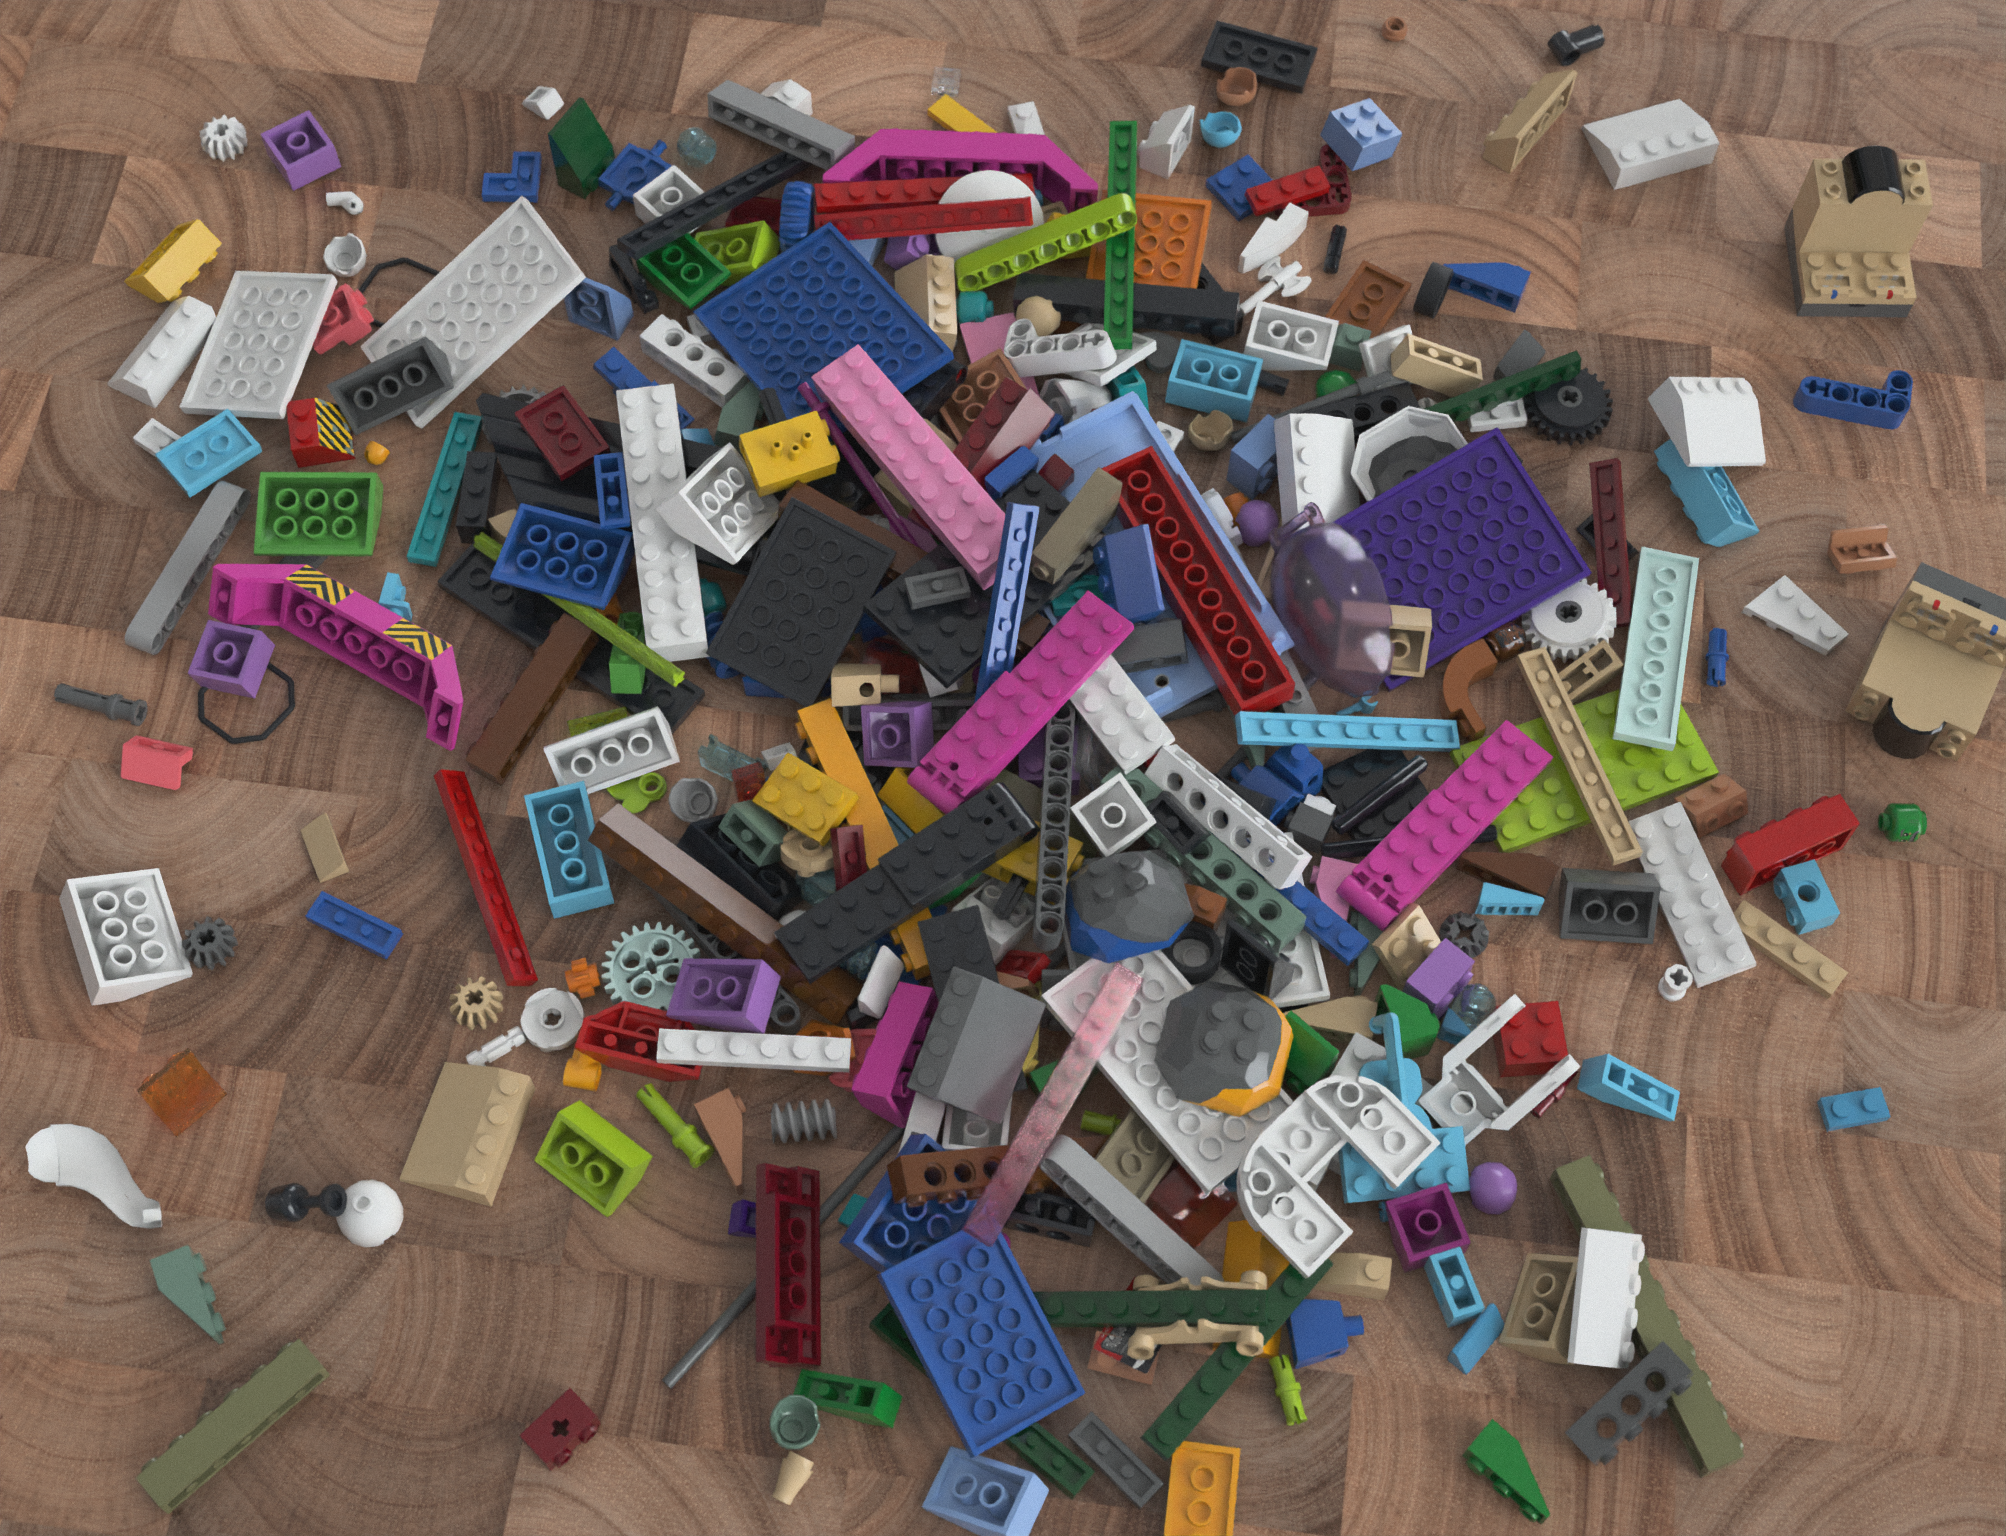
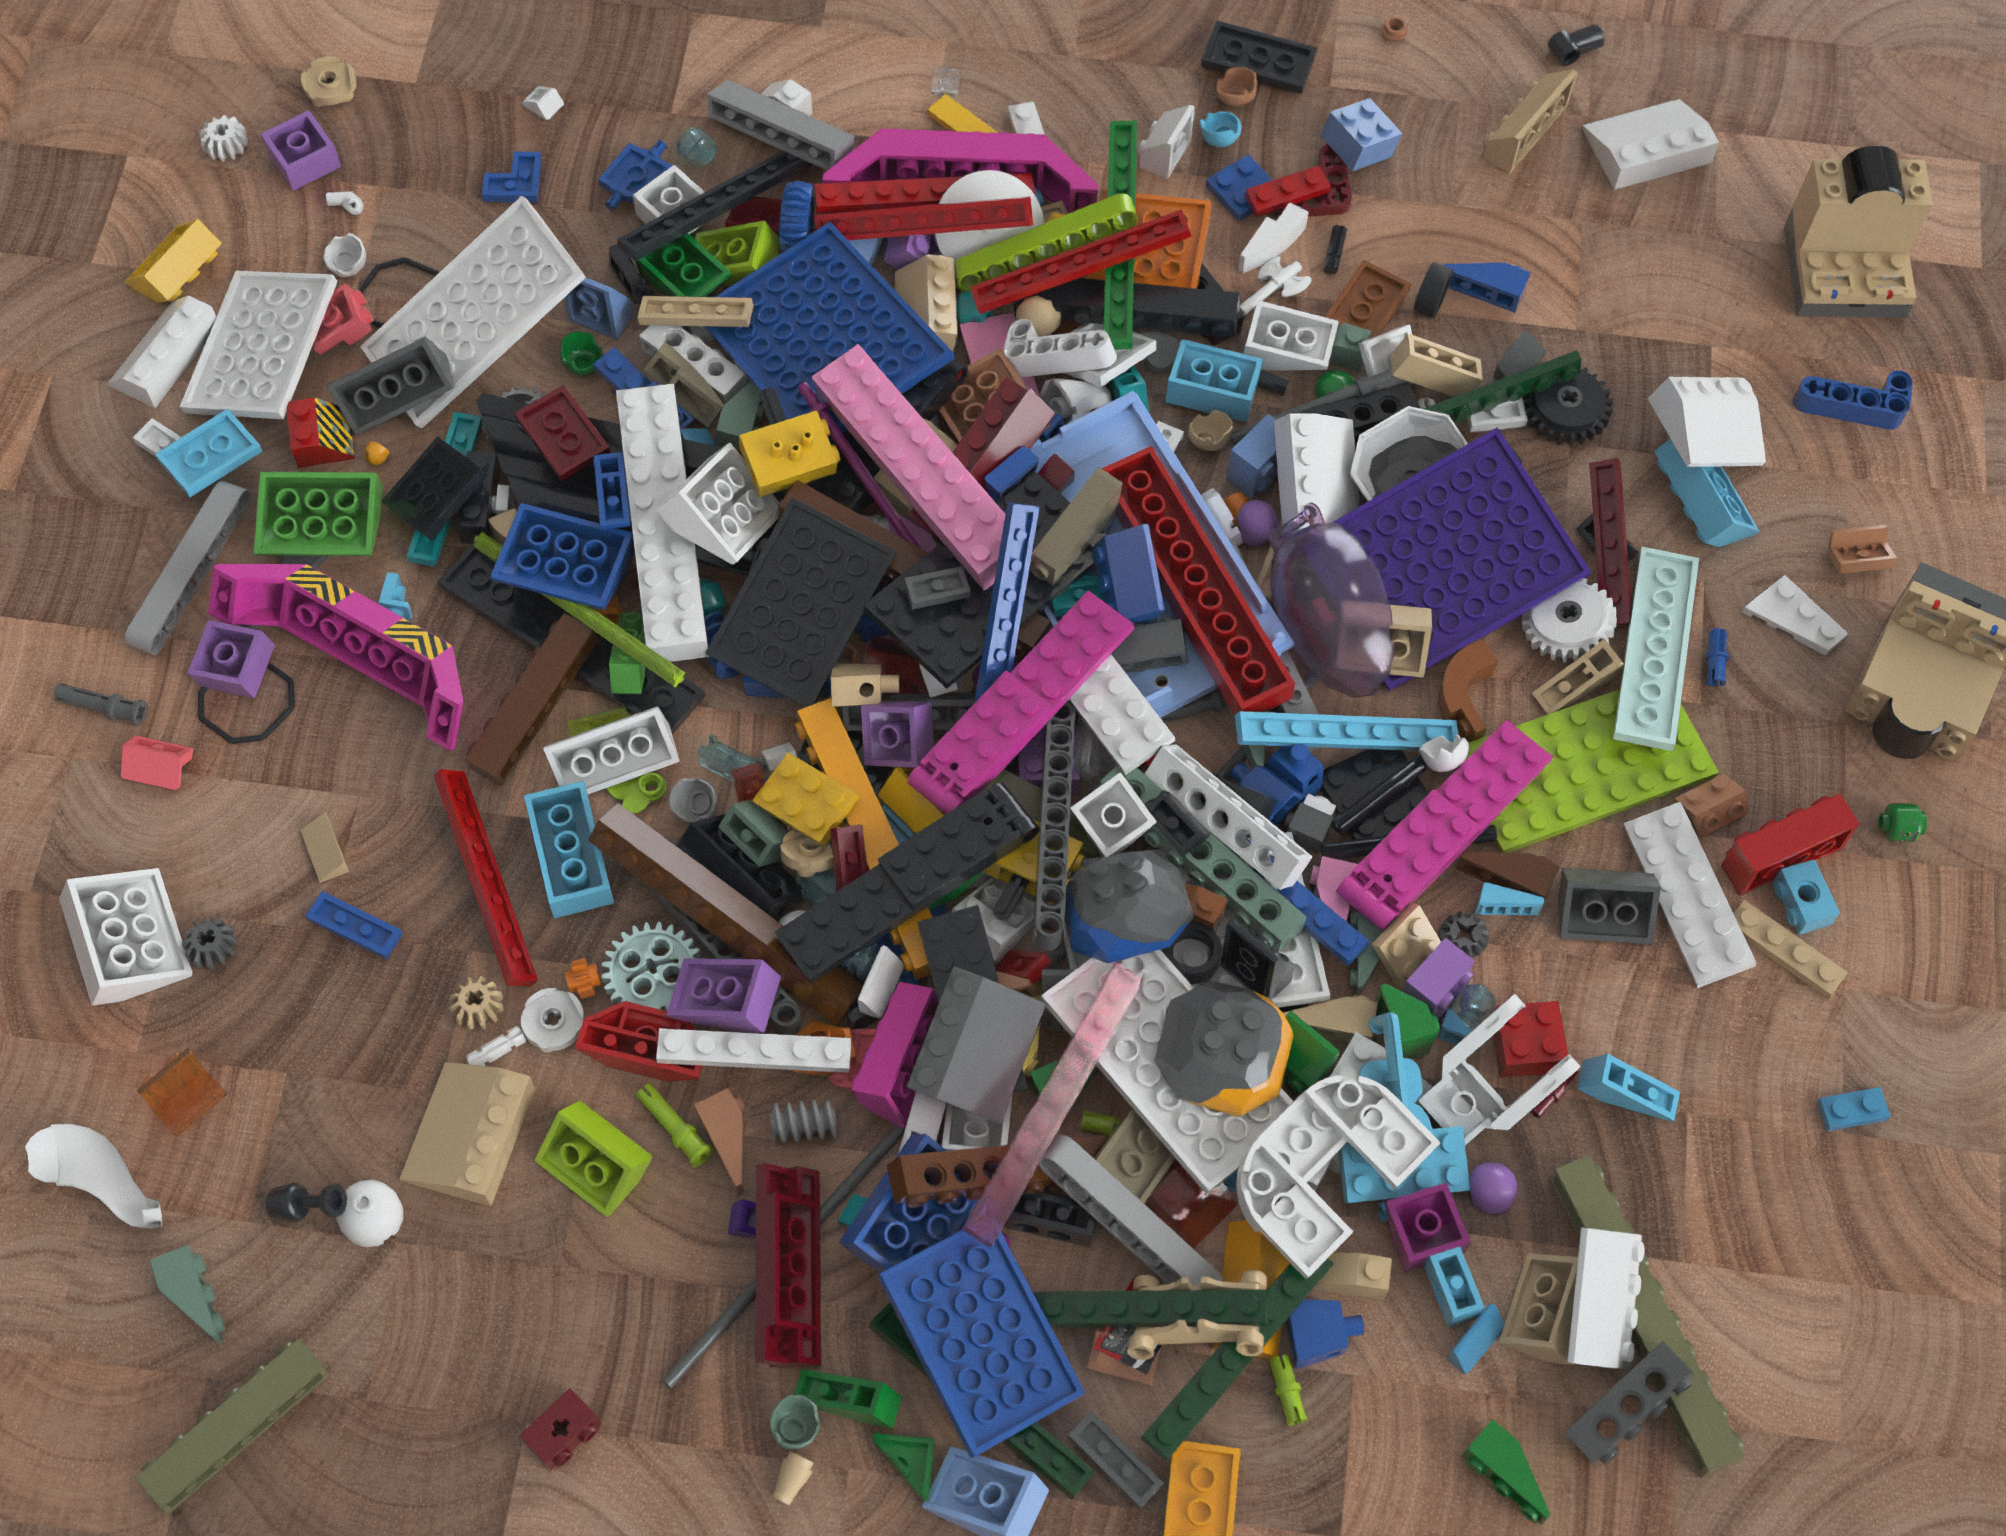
(333, 93): none -> tan plate
(434, 488): none -> black plate
(503, 501): none -> white plate
(579, 353): none -> green hair
(580, 150): dark green slope -> none
(582, 1072): light orange piece -> none
(690, 387): none -> dark tan slope
(695, 311): none -> tan plate
(911, 1458): none -> green tile
(1080, 261): none -> red plate
(1362, 705): medium azure hand -> none
(1444, 755): none -> white hair
(1506, 641): reddish brown head -> none
(1579, 756): tan plate -> none
(1683, 979): white bush -> none

